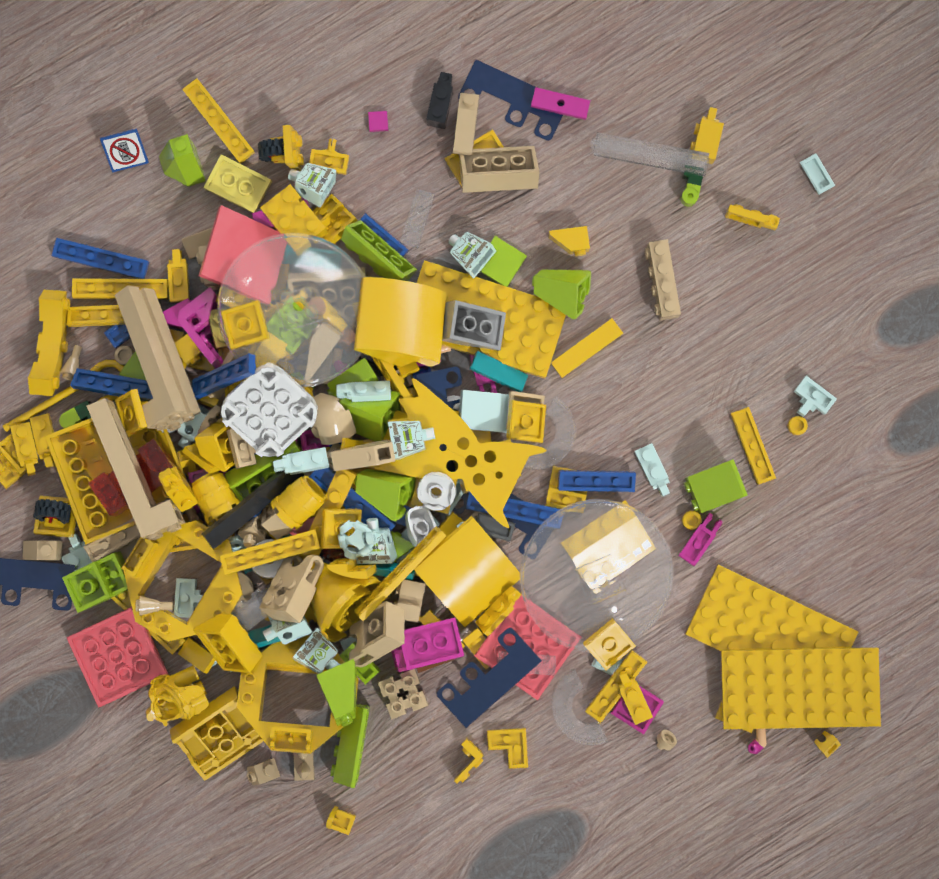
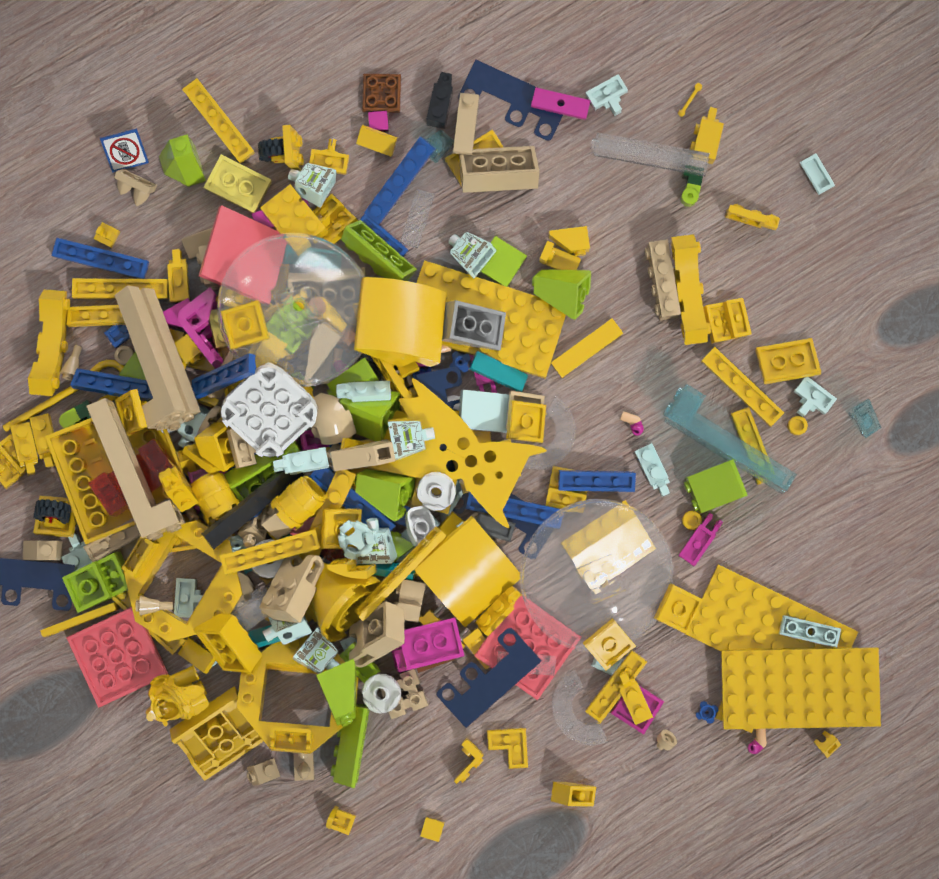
(79, 619): none -> yellow tile
(106, 235): none -> yellow tile
(141, 186): none -> tan tile
(376, 140): none -> yellow tile
(381, 93): none -> dark orange tile
(392, 691): none -> white tile
(400, 180): none -> blue plate
(432, 829): none -> yellow tile
(442, 143): none -> clear light blue slope
(464, 358): none -> blue plate
(558, 259): none -> yellow bracket
(573, 794): none -> yellow slope
(608, 94): none -> light aqua hinge
(634, 421): none -> arm
(678, 608): none -> yellow tile
(684, 418): none -> clear light blue brick
(689, 289): none -> yellow brick
(698, 87): none -> yellow hinge
(704, 706): none -> blue plate
(727, 320): none -> yellow slope
(742, 387): none -> yellow plate
(788, 361): none -> yellow tile
(799, 628): none -> light aqua tile
(865, 418): none -> clear light blue slope

